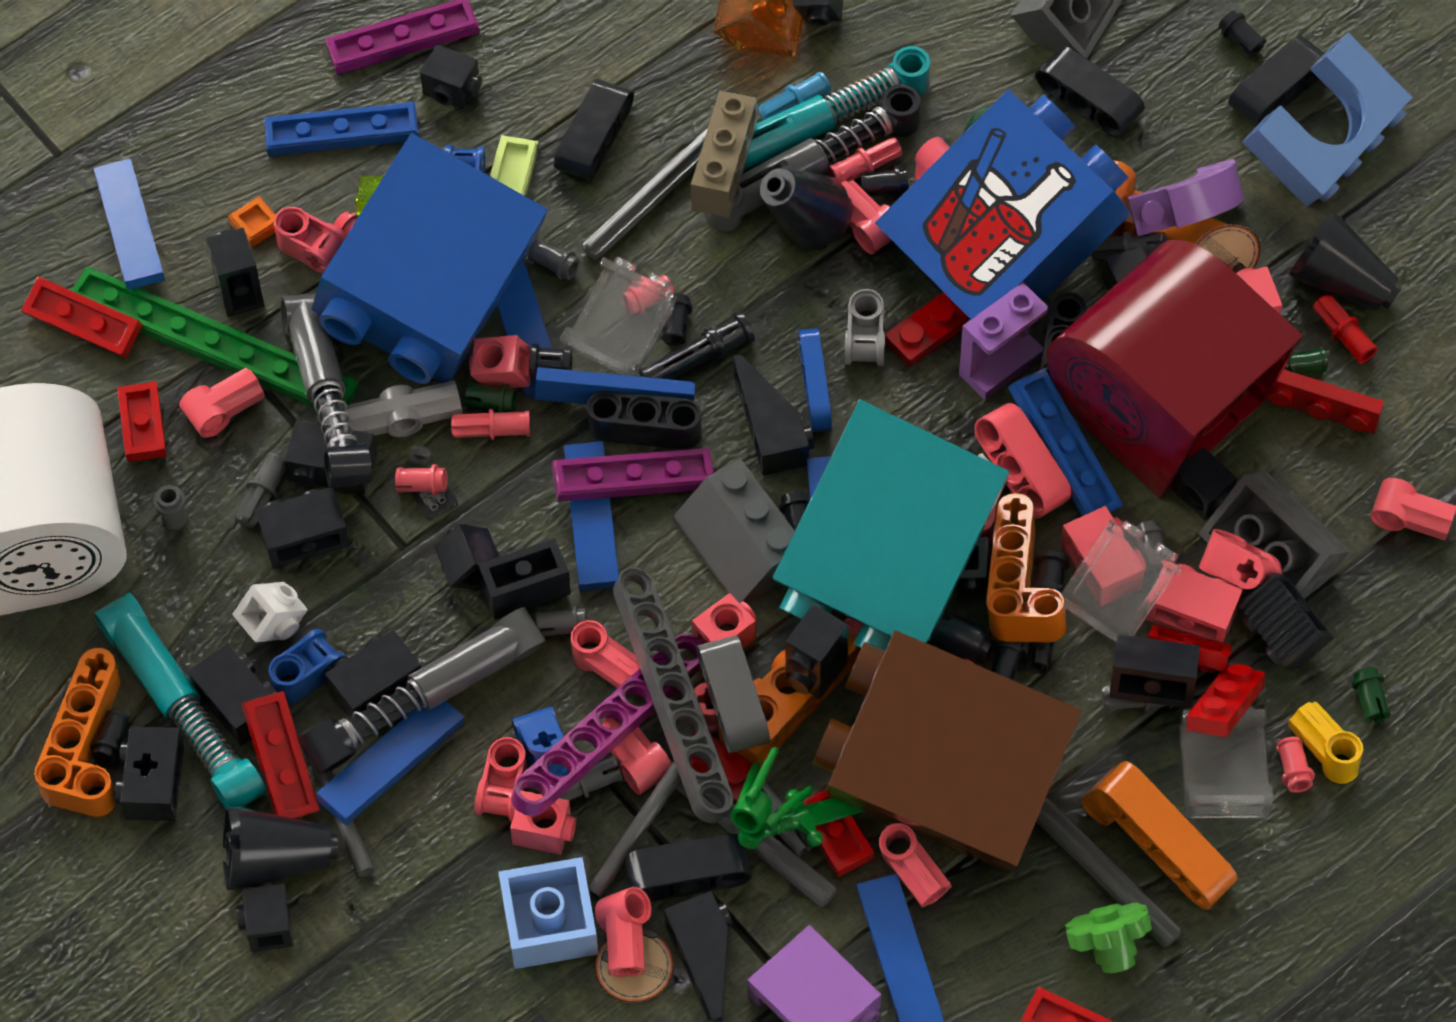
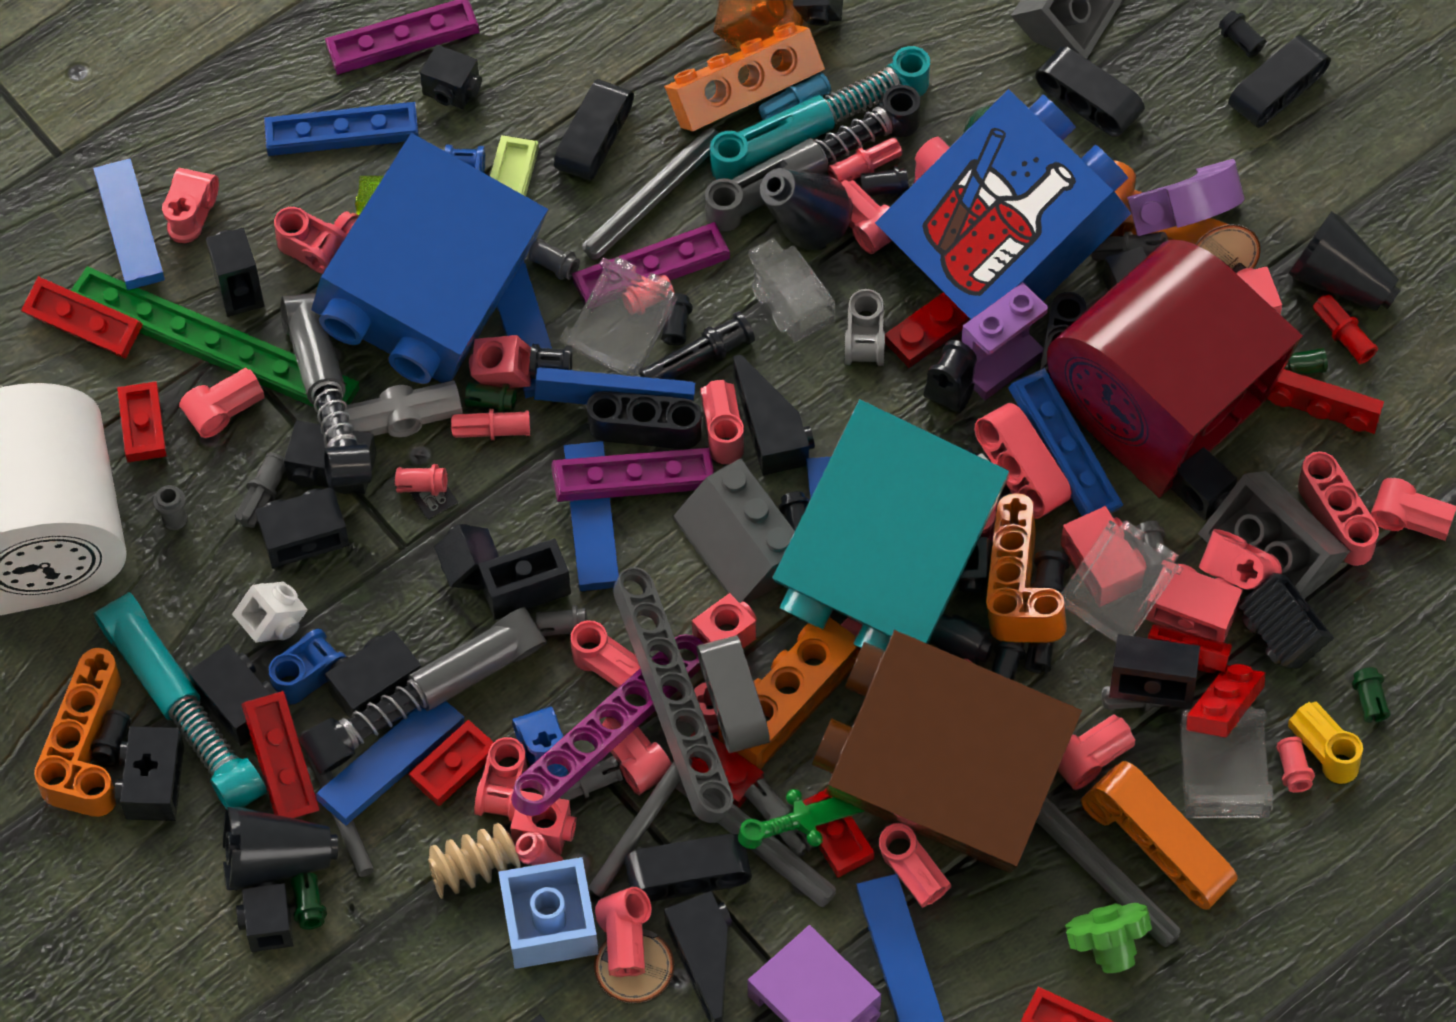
(189, 203): none -> coral piece
(256, 219): orange tile -> none
(309, 911): none -> dark green pin
(452, 763): none -> red plate
(472, 859): none -> tan piece
(533, 850): none -> coral pin
(669, 257): none -> magenta tile
(722, 421): none -> coral piece
(724, 154): dark tan brick -> none
(754, 806): green plant -> none
(790, 290): none -> clear brick
(798, 62): none -> orange brick
(814, 380): blue beam -> none
(816, 652): black brick -> none
(953, 377): none -> black piece
(1093, 750): none -> coral piece
(1338, 491): none -> coral beam
(1371, 103): medium blue arch -> none

